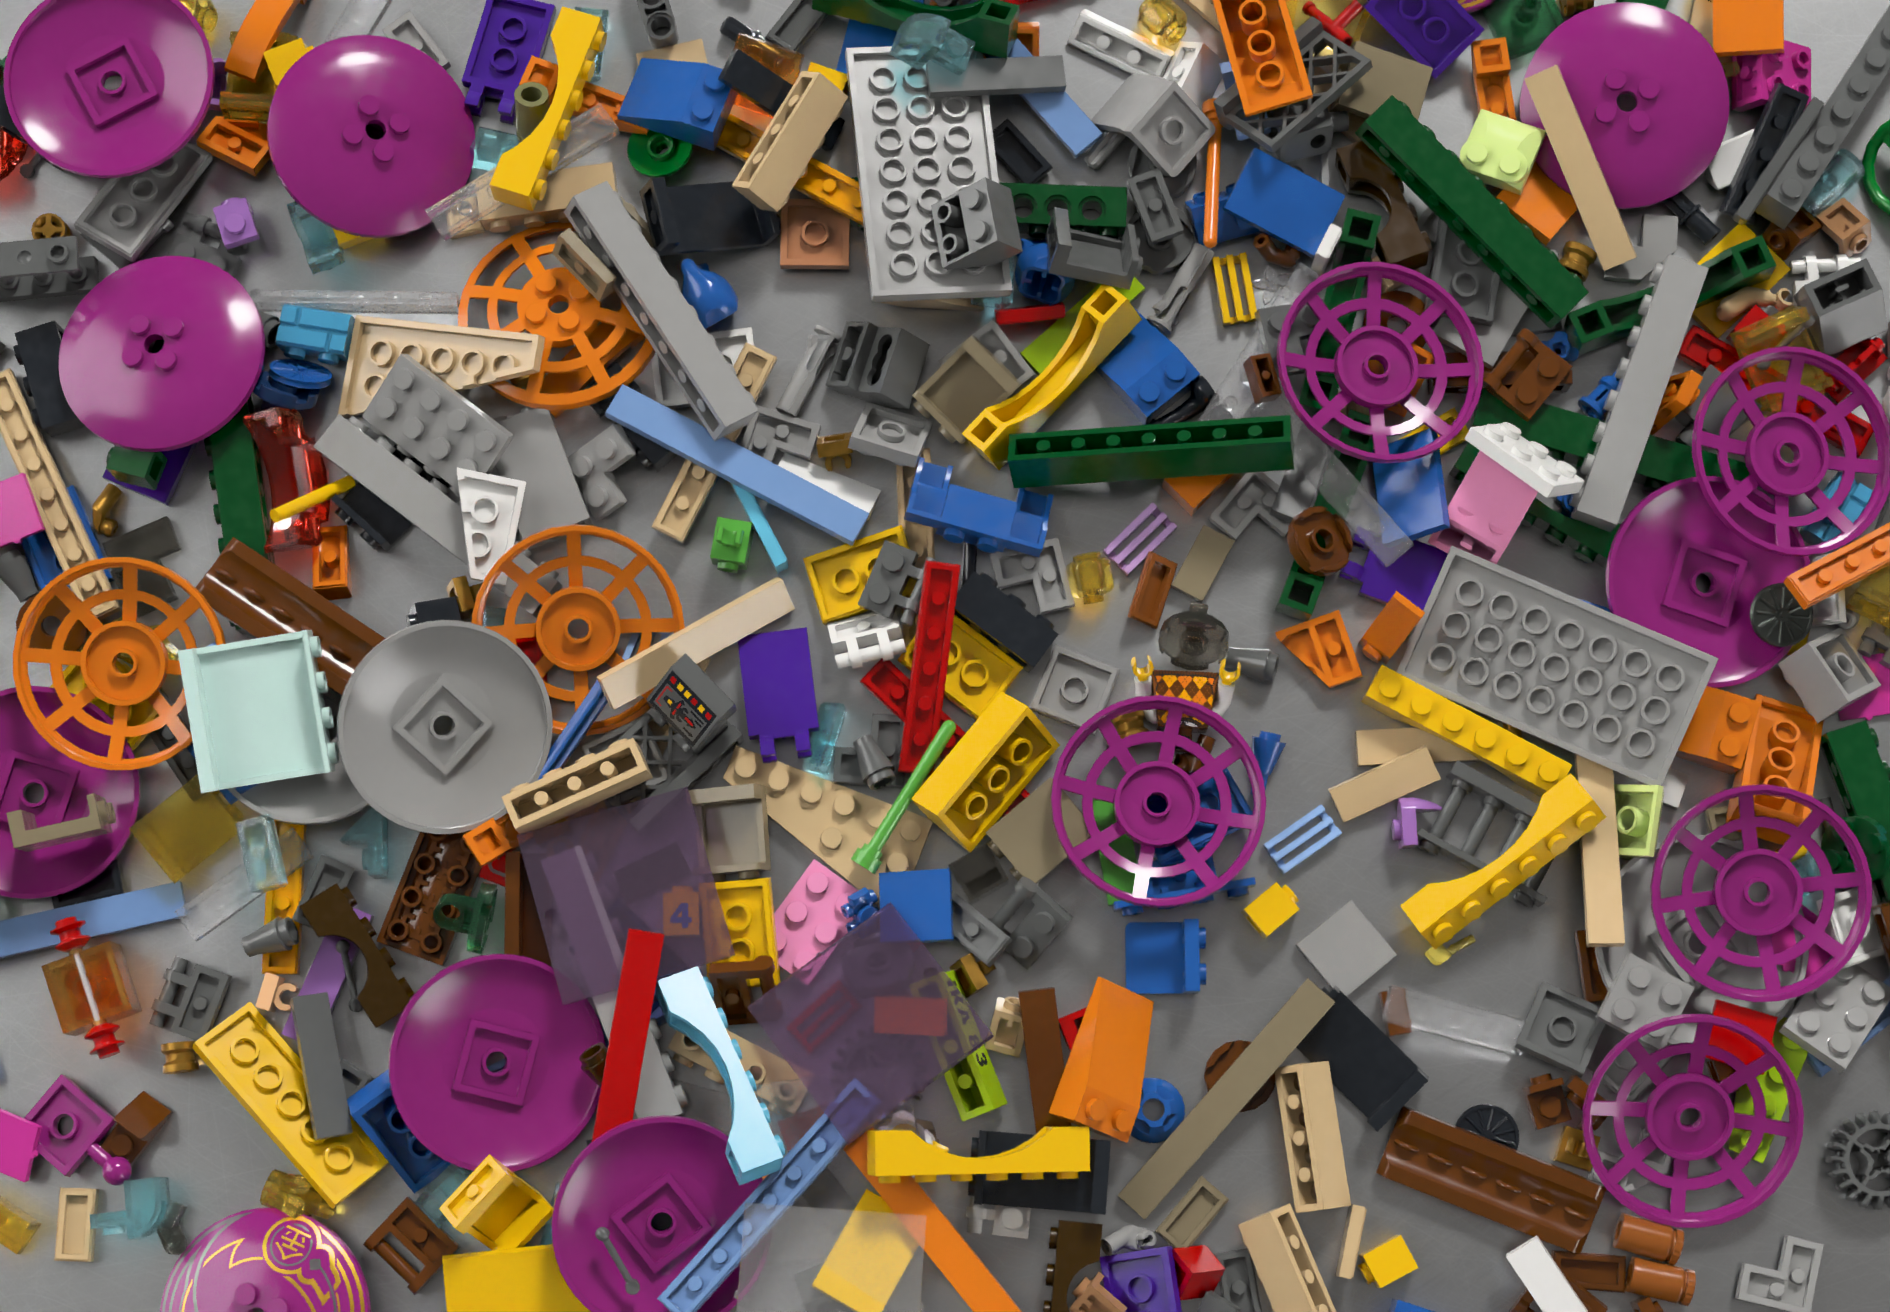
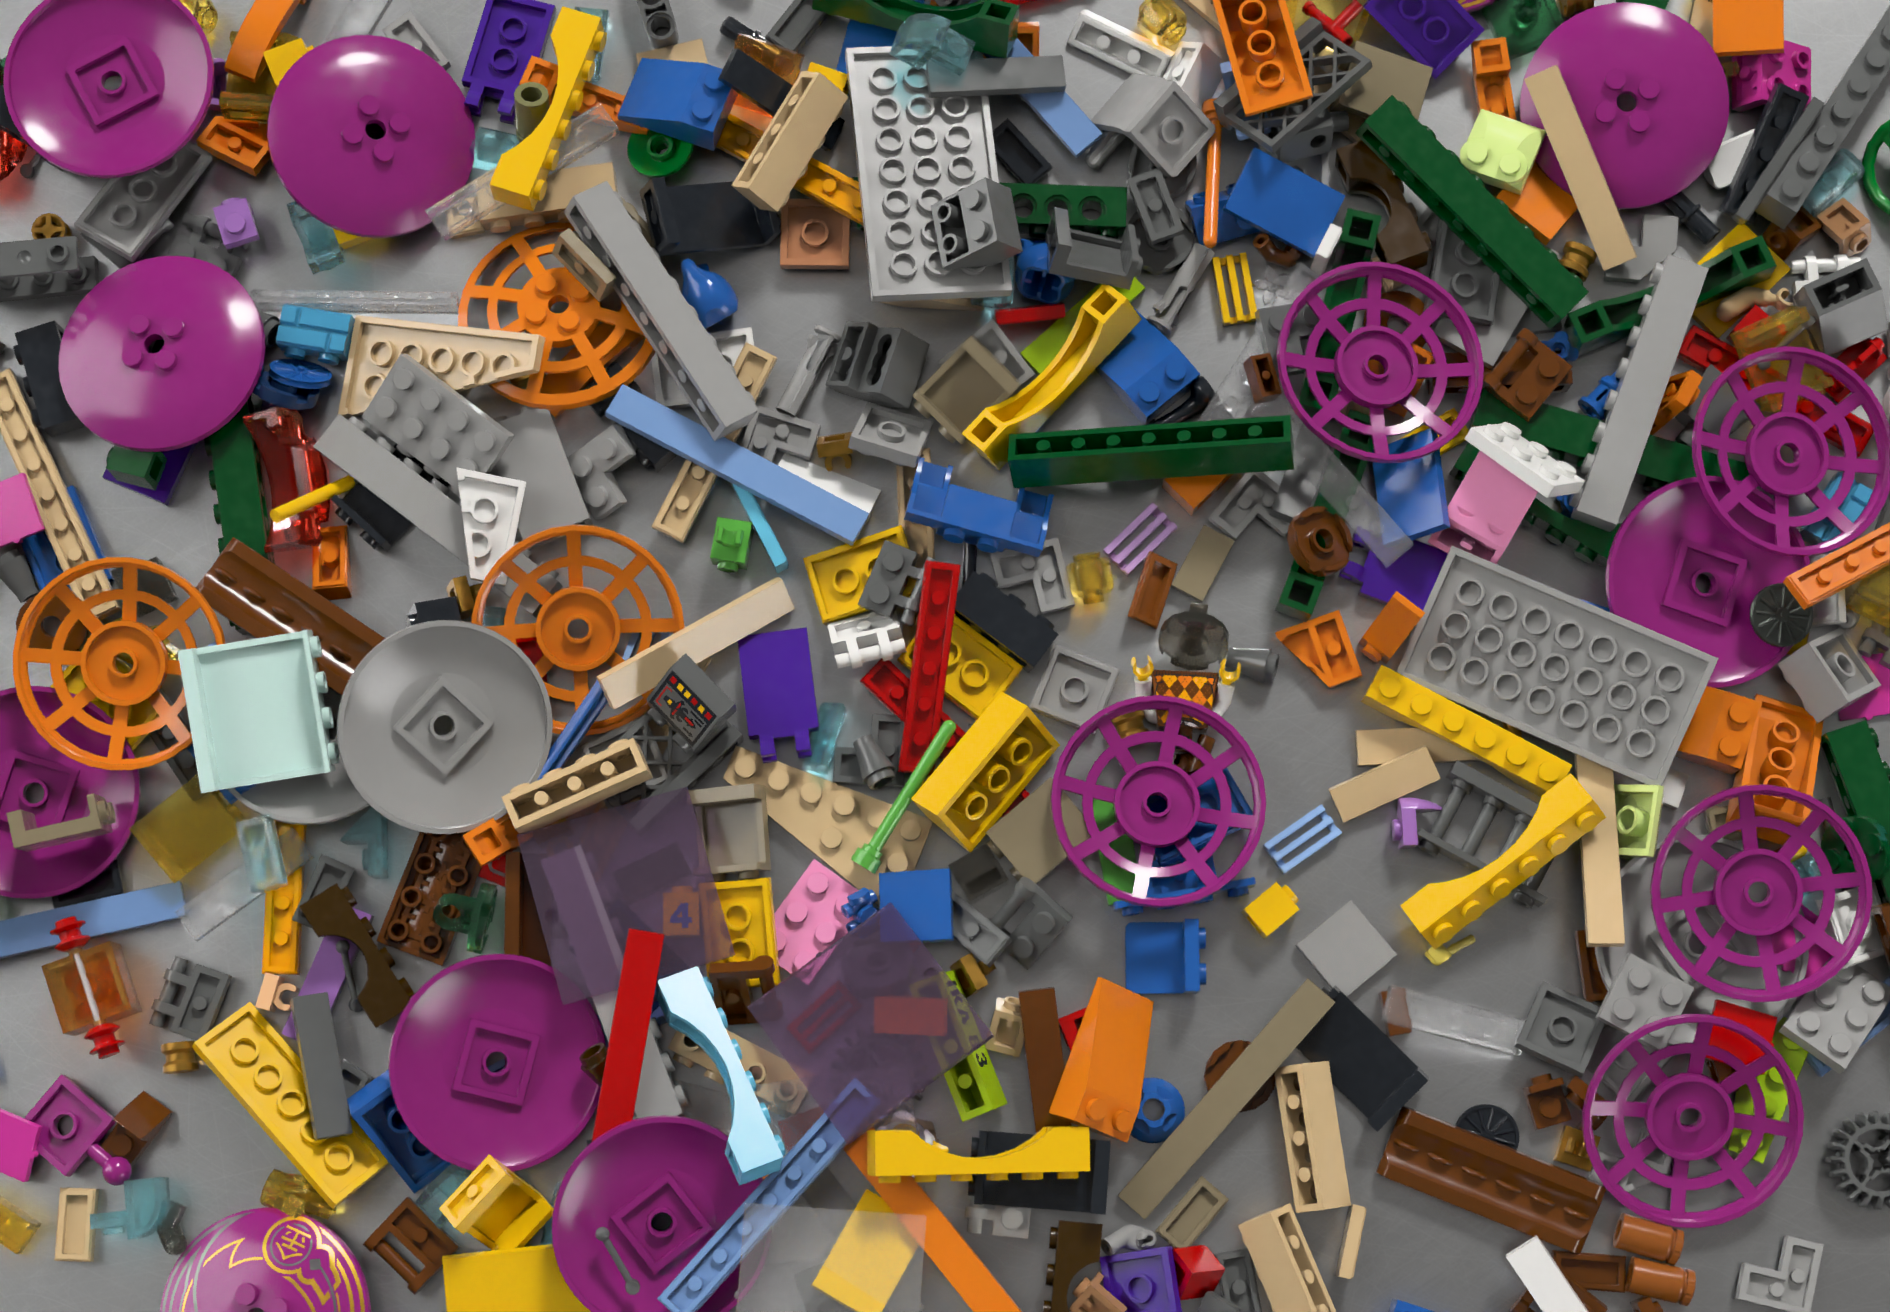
(101, 511): pearl gold arm -> none
(145, 542): clear smoke tile -> none
(273, 937): dark grey cone -> none
(1267, 751): blue cone -> none
(1386, 1262): yellow brick -> none

